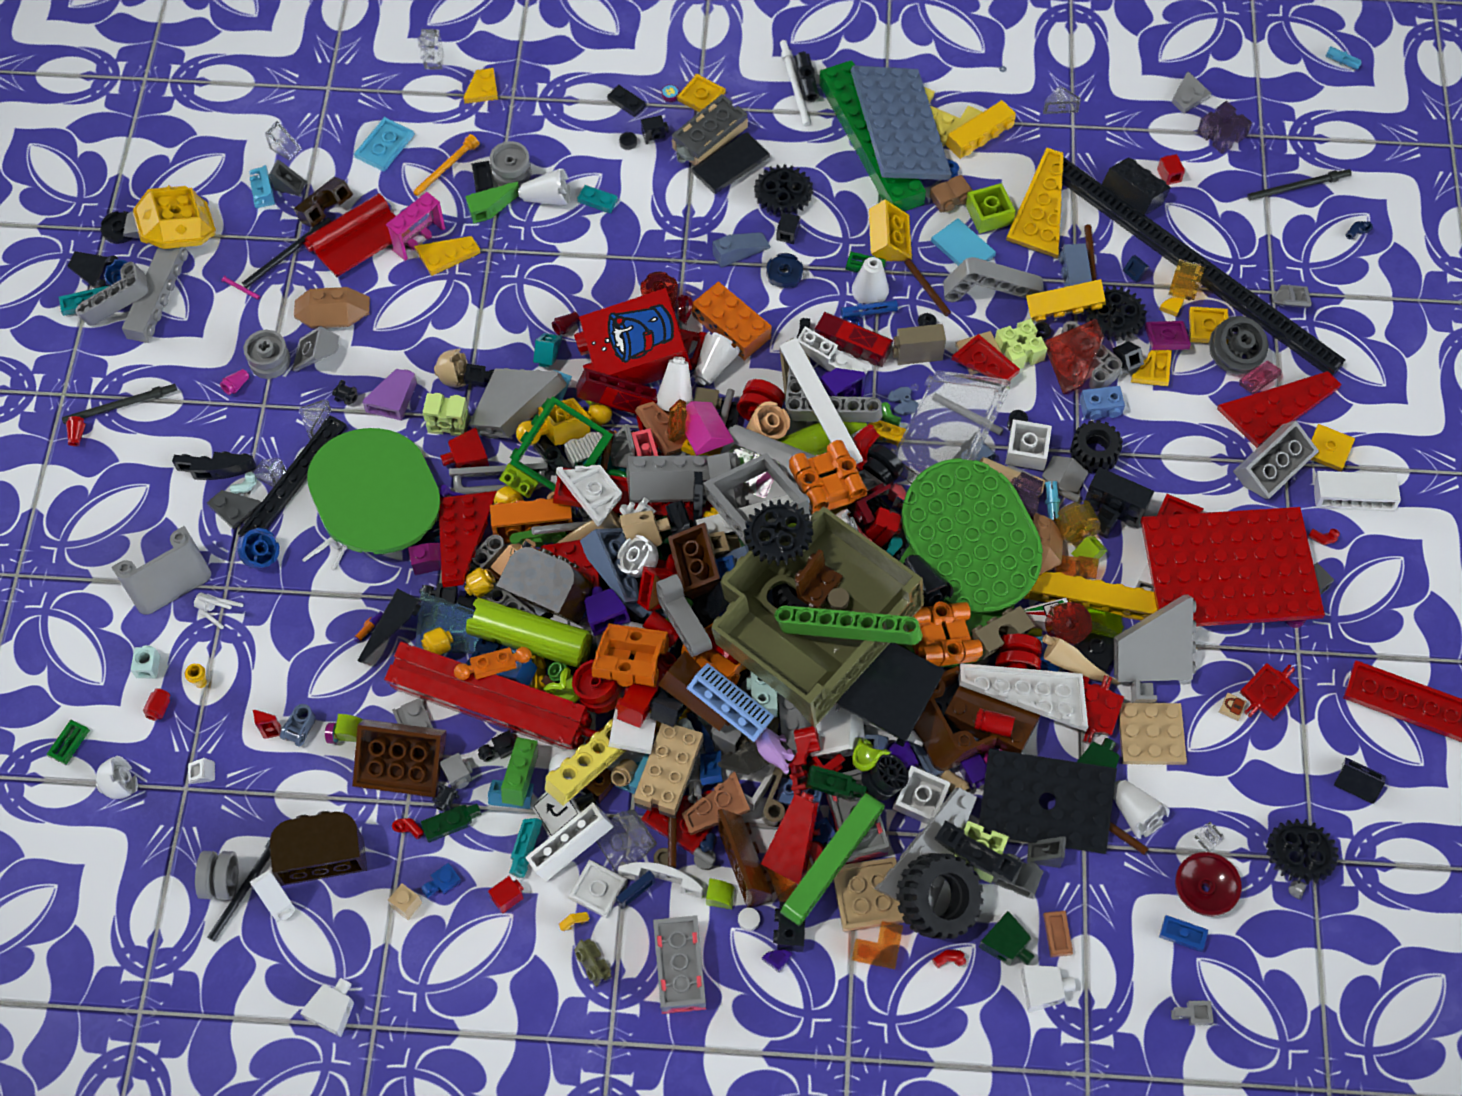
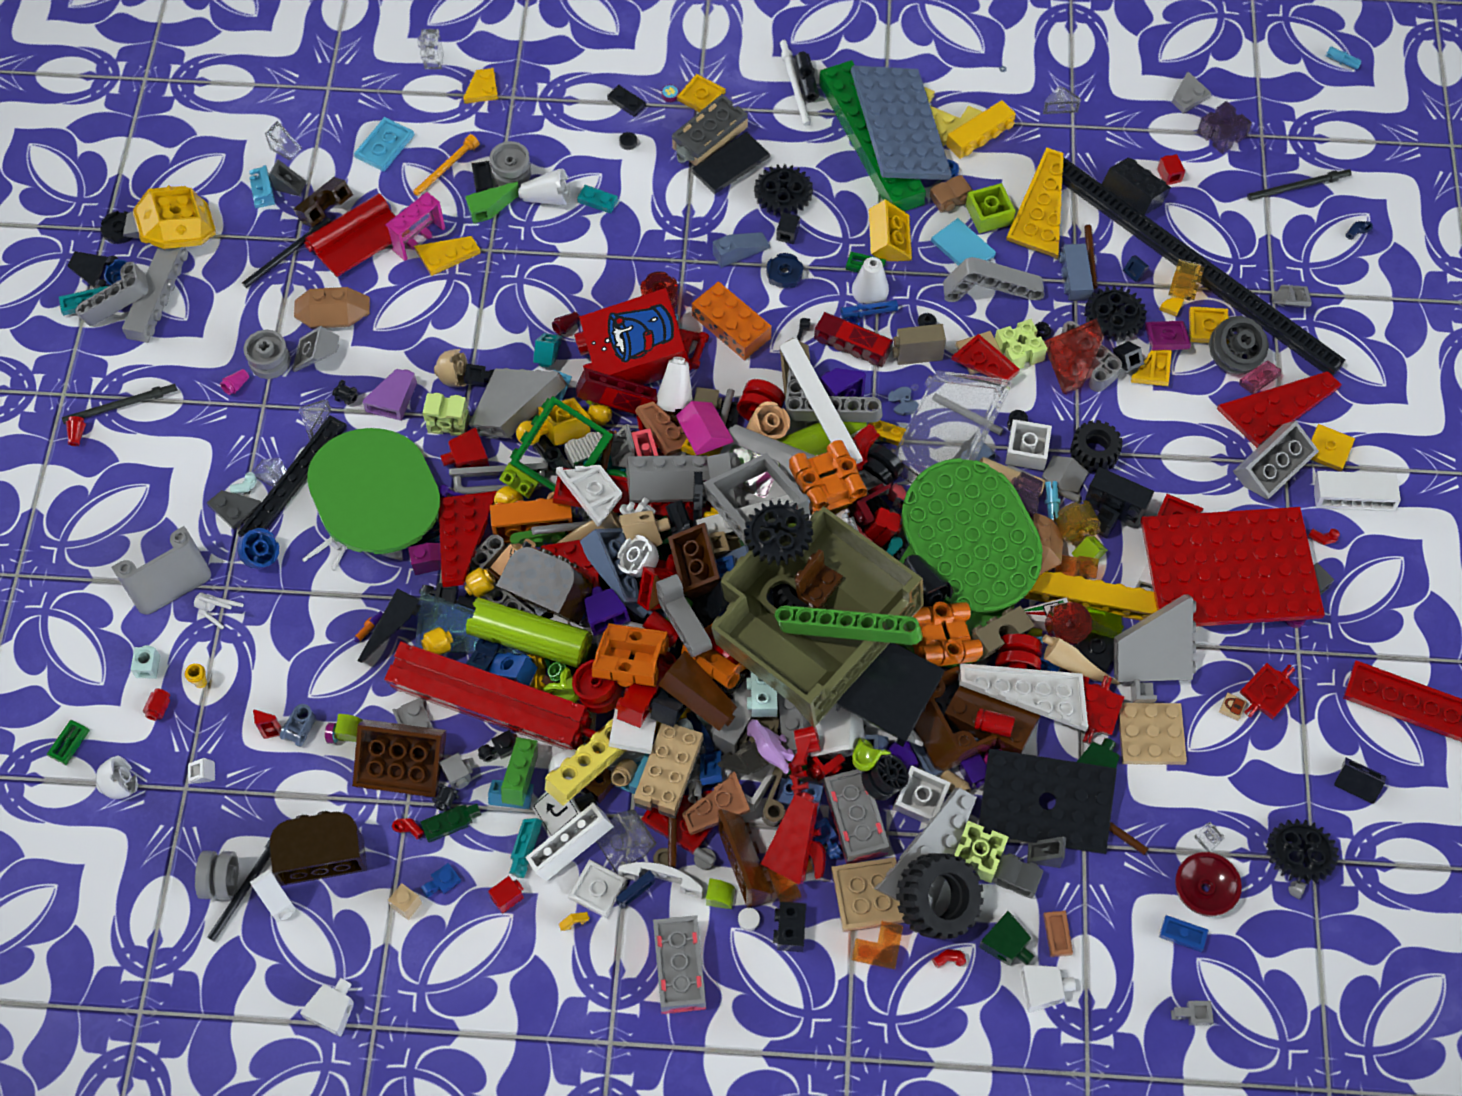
(221, 466): black slope -> none
(243, 289): dark pink piece -> none
(492, 663): orange plate -> none
(586, 953): olive hinge -> none
(653, 128): black brick -> none
(677, 421): clear orange plate -> none
(683, 314): dark red piece -> none
(709, 844): dark blue arm -> none
(714, 358): white cone -> none
(730, 702): light blue brick -> none
(777, 959): dark purple tile -> none
(826, 352): white slope -> none
(832, 859): bright green beam -> none
(834, 783): dark green hinge -> none
(838, 598): dark tan tile -> none
(888, 416): bright green arm -> none
(927, 287): reddish brown bar -> none
(977, 854): black slope -> none
(1066, 300): yellow brick -> none
(1102, 402): medium blue brick -> none
(1139, 809): white cone -> none

